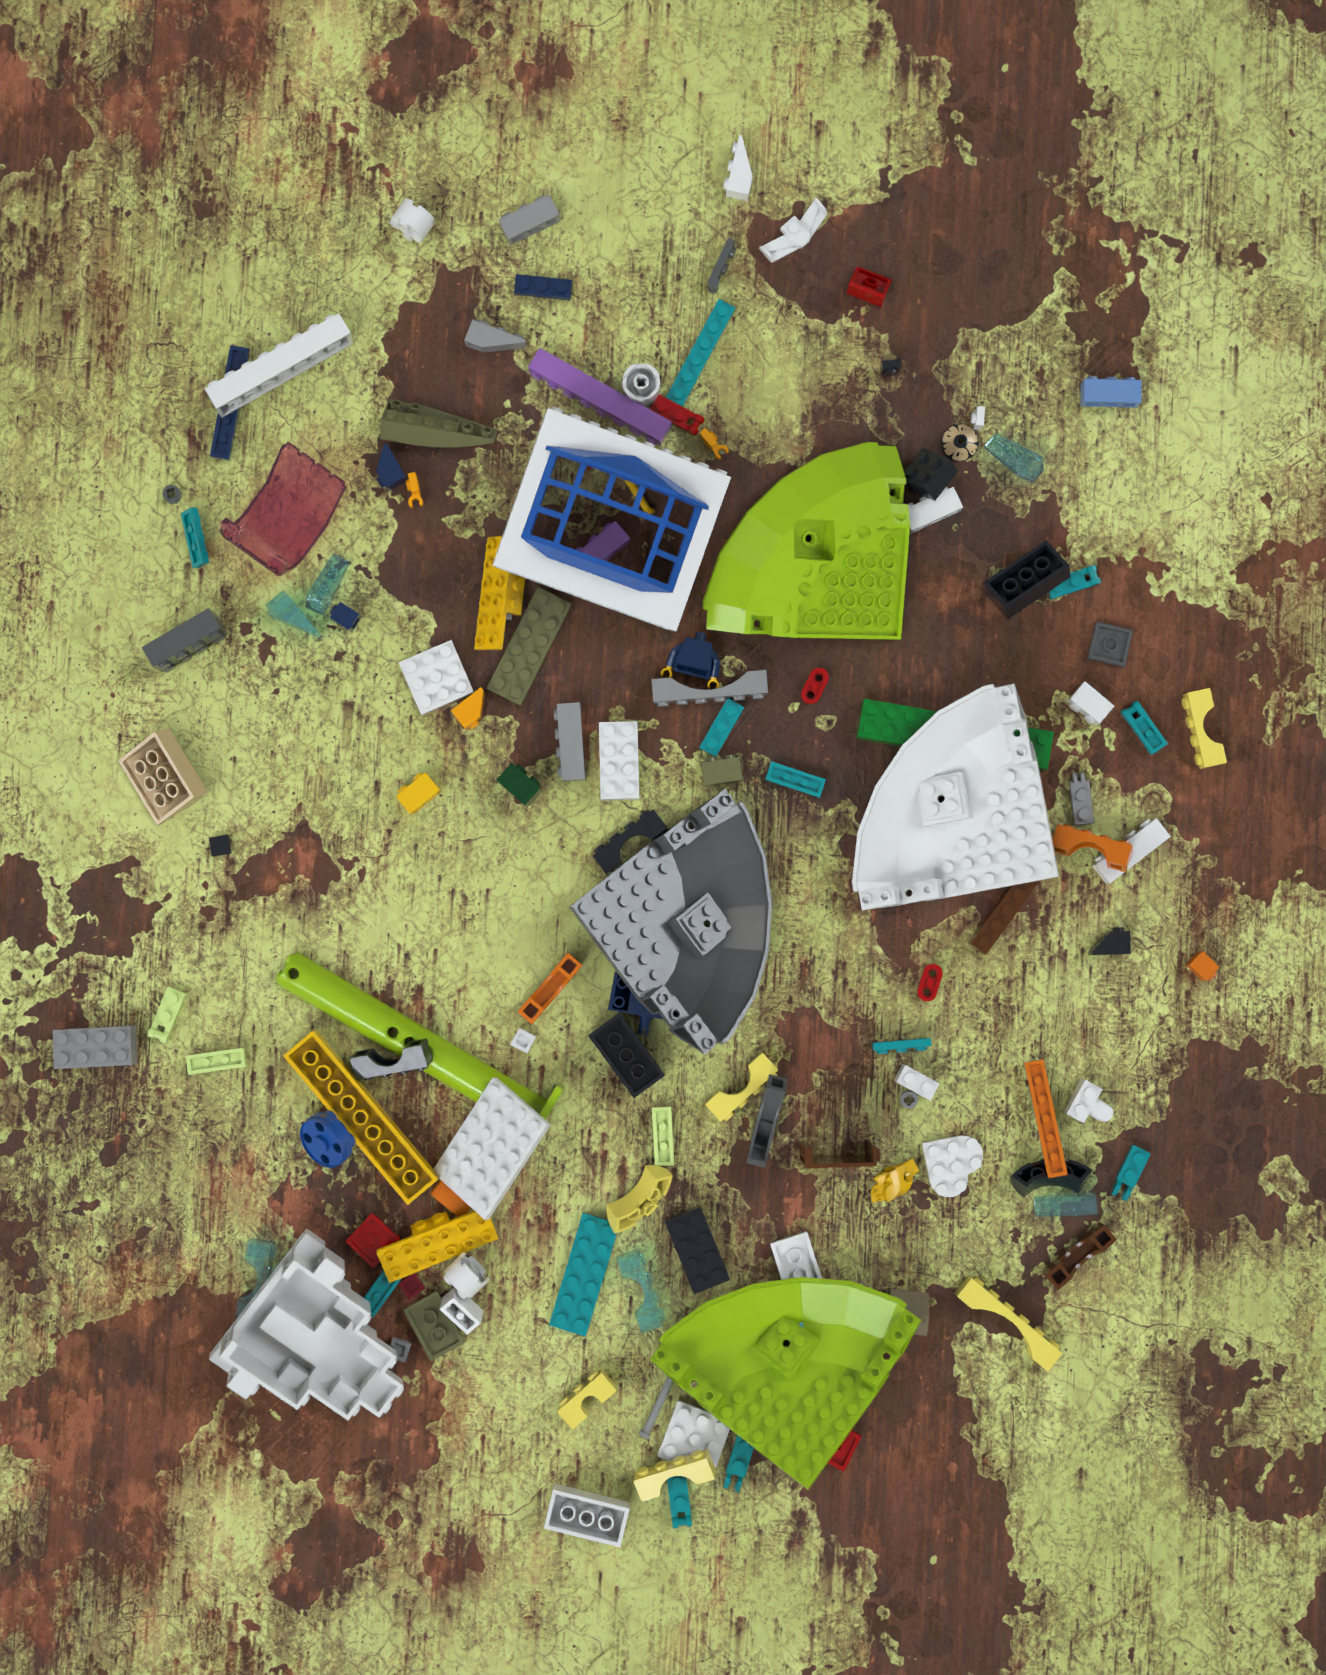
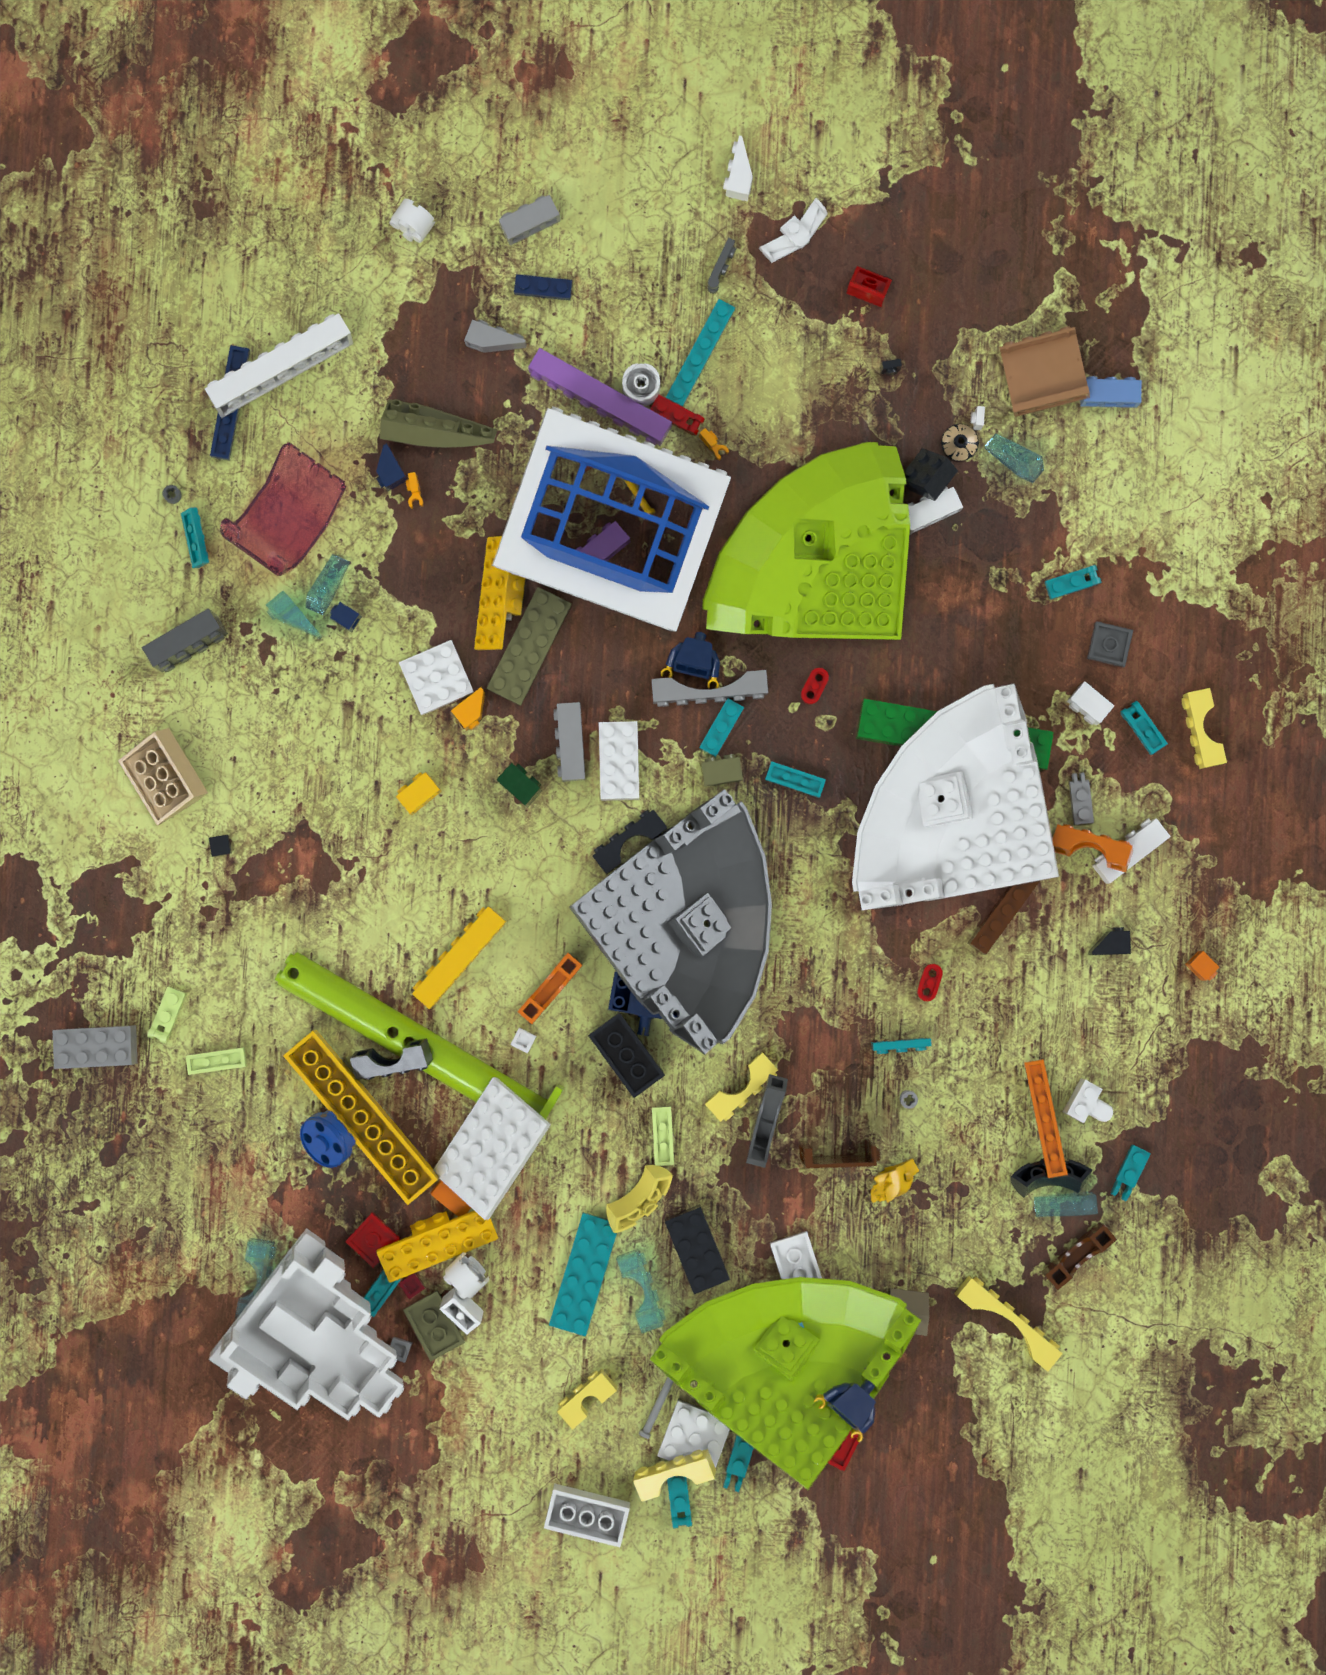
(460, 956): none -> yellow brick
(852, 1405): none -> dark blue torso
(916, 1082): white brick -> none
(950, 1162): white plate -> none
(1027, 579): black brick -> none
(1044, 371): none -> medium nougat panel

